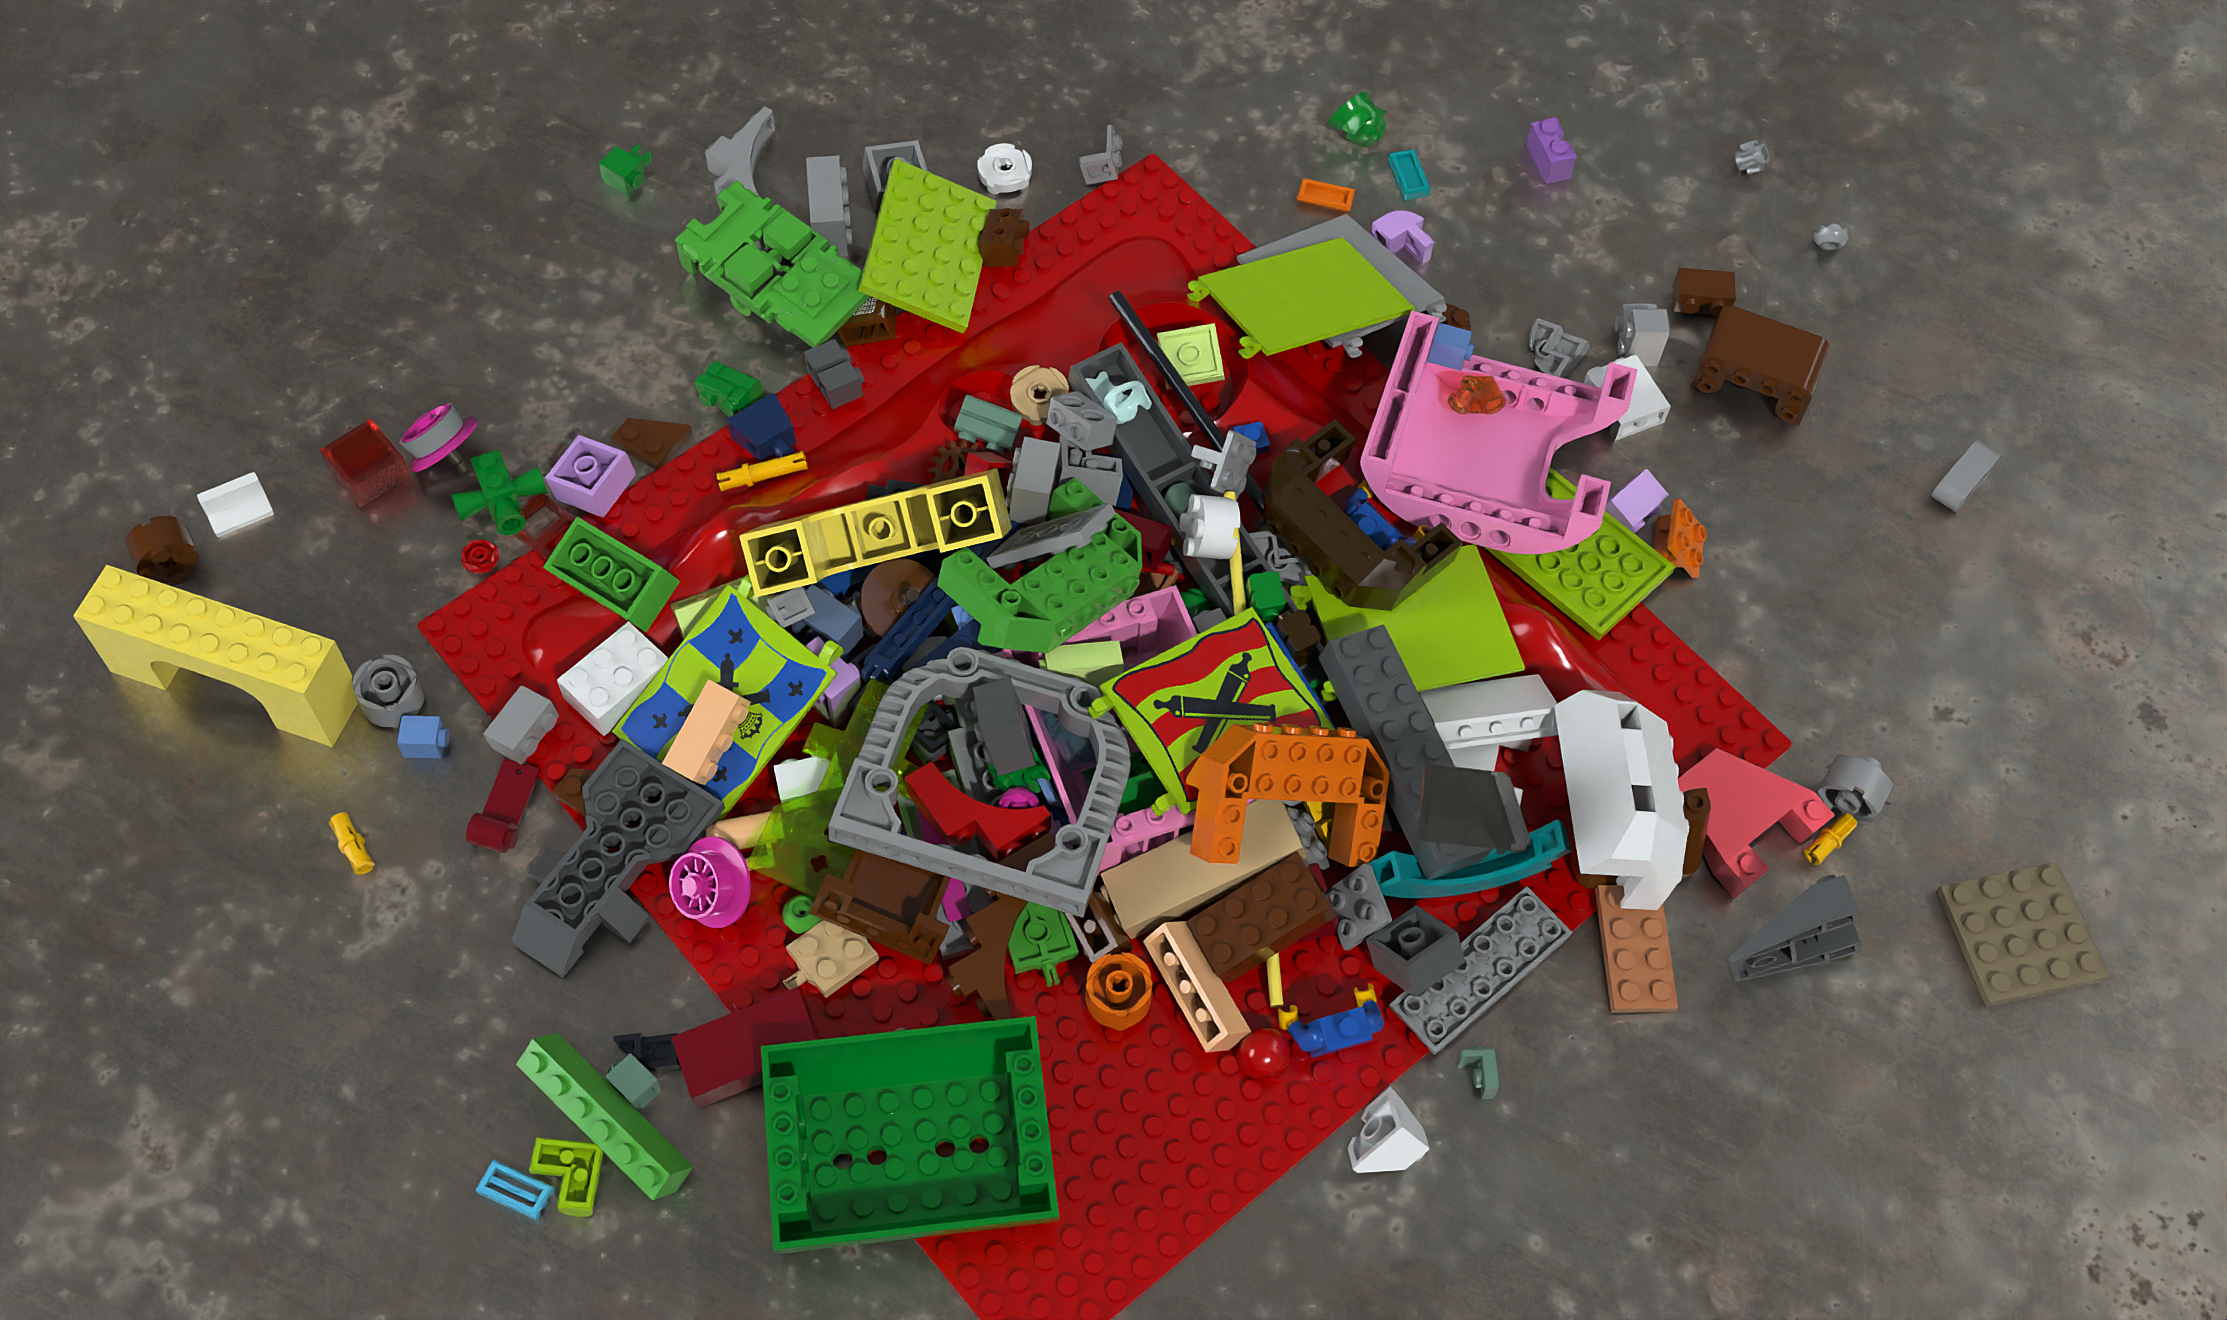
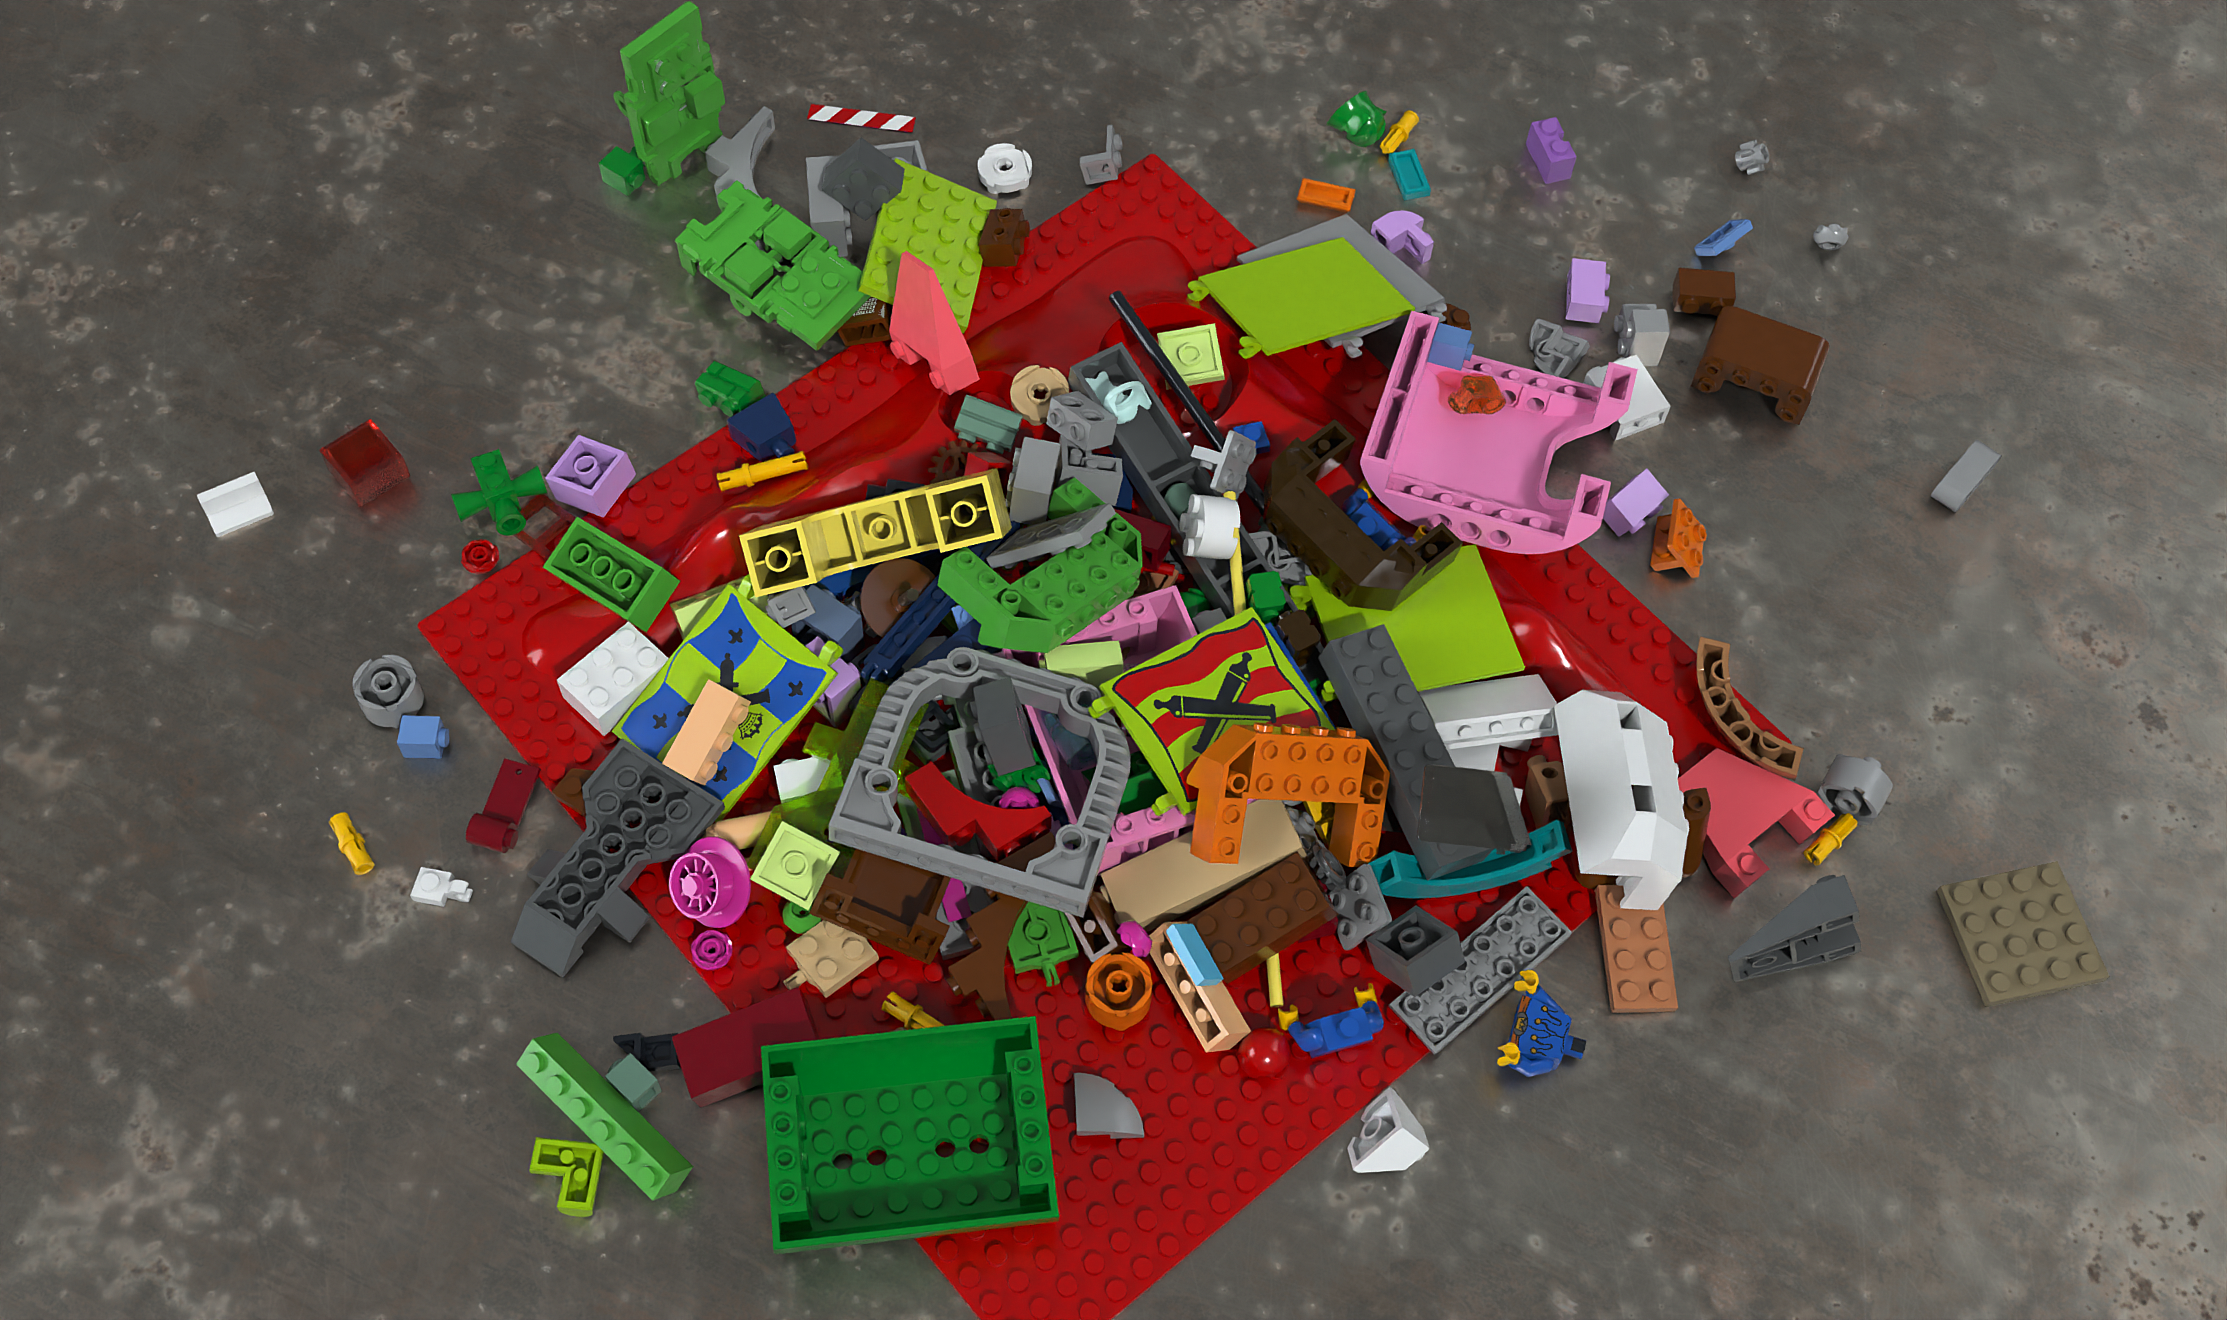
(155, 629): light yellow arch -> none
(163, 550): reddish brown brick -> none
(436, 886): none -> white plate
(437, 436): piece -> none
(521, 724): light grey brick -> none
(540, 1202): medium azure tile -> none
(650, 440): reddish brown wing -> none
(664, 115): none -> bright green piece
(711, 940): none -> dark pink plate
(795, 865): none -> yellowish green plate
(832, 368): dark grey piece -> none
(861, 118): none -> sticker
(863, 179): none -> dark grey brick
(910, 1015): none -> yellow axle
(927, 328): none -> coral wedge
(1104, 1109): none -> light grey brick
(1136, 937): none -> dark pink plate
(1194, 954): none -> medium azure tile
(1327, 868): none -> dark grey gear
(1399, 132): none -> yellow axle
(1486, 1074): sand green bracket -> none
(1538, 1032): none -> torso
(1547, 792): none -> medium nougat torso
(1586, 290): none -> lavender brick
(1596, 578): lime plate -> none
(1723, 238): none -> medium blue plate
(1733, 719): none -> medium nougat brick

